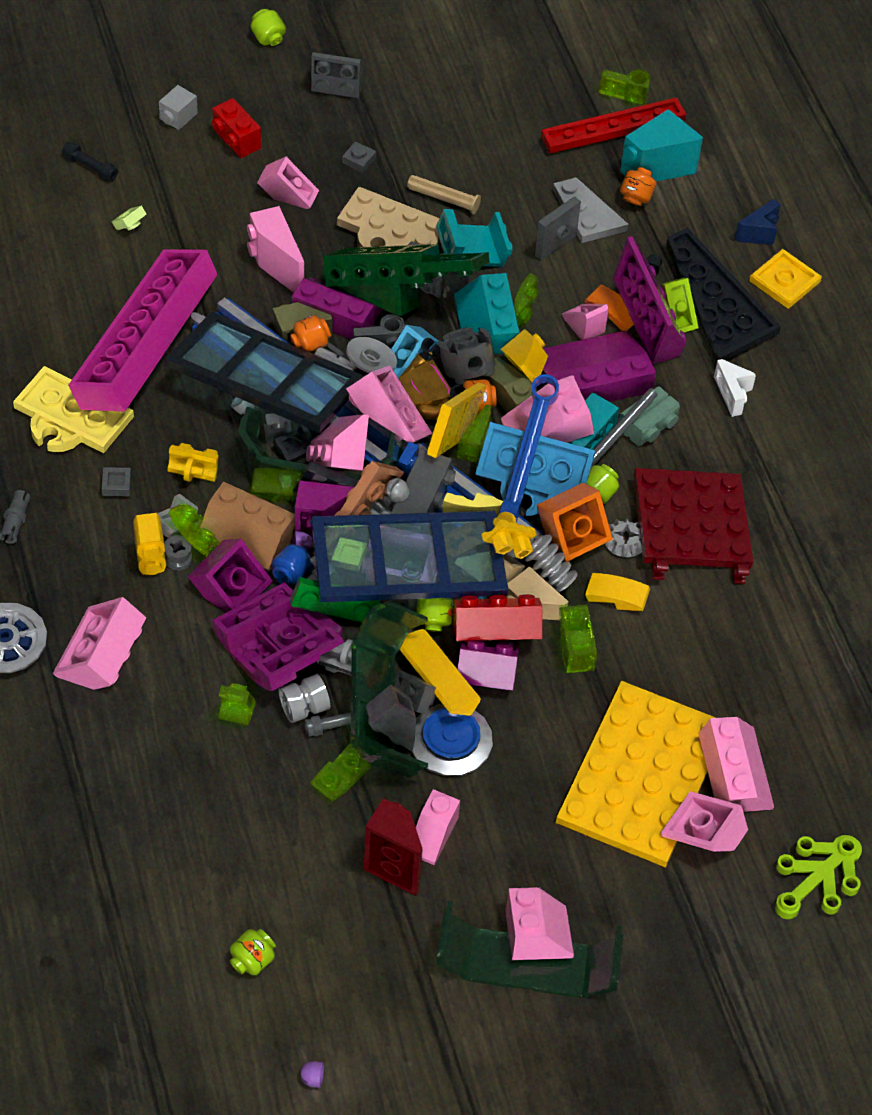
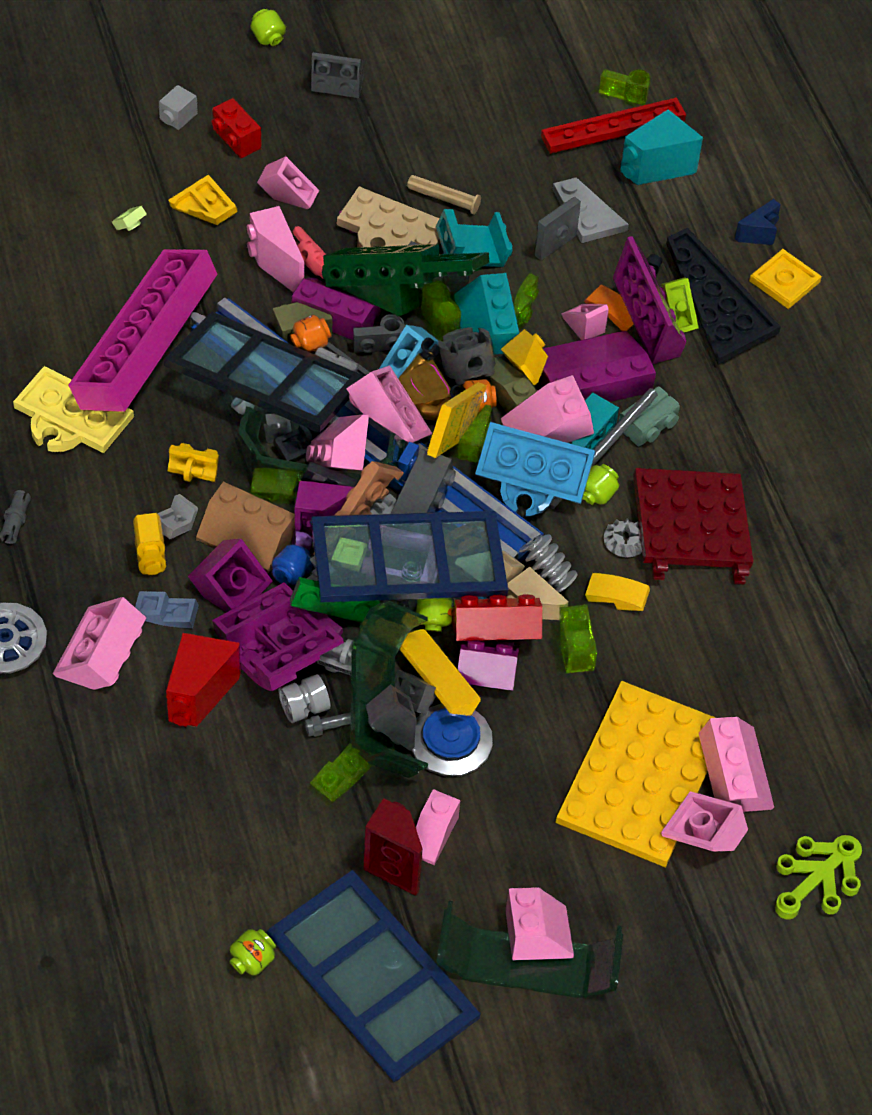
(73, 152): black bar -> none
(116, 481): dark grey plate -> none
(167, 611): none -> sand blue slope
(183, 557): dark grey wheel -> none
(188, 524): clear neon green slope -> none
(201, 677): none -> red slope
(204, 201): none -> yellow wing
(236, 704): clear neon green plate -> none
(310, 251): none -> coral hinge
(313, 1073): medium lavender hinge -> none
(359, 157): dark grey plate -> none
(370, 354): light grey dish -> none
(373, 975): none -> door
(397, 490): light grey hinge -> none
(440, 309): none -> clear neon green brick
(481, 502): light yellow slope -> none
(510, 536): yellow hips -> none
(529, 445): blue piece -> none
(575, 520): orange brick -> none
(638, 186): orange head -> none
(733, 385): white slope -> none

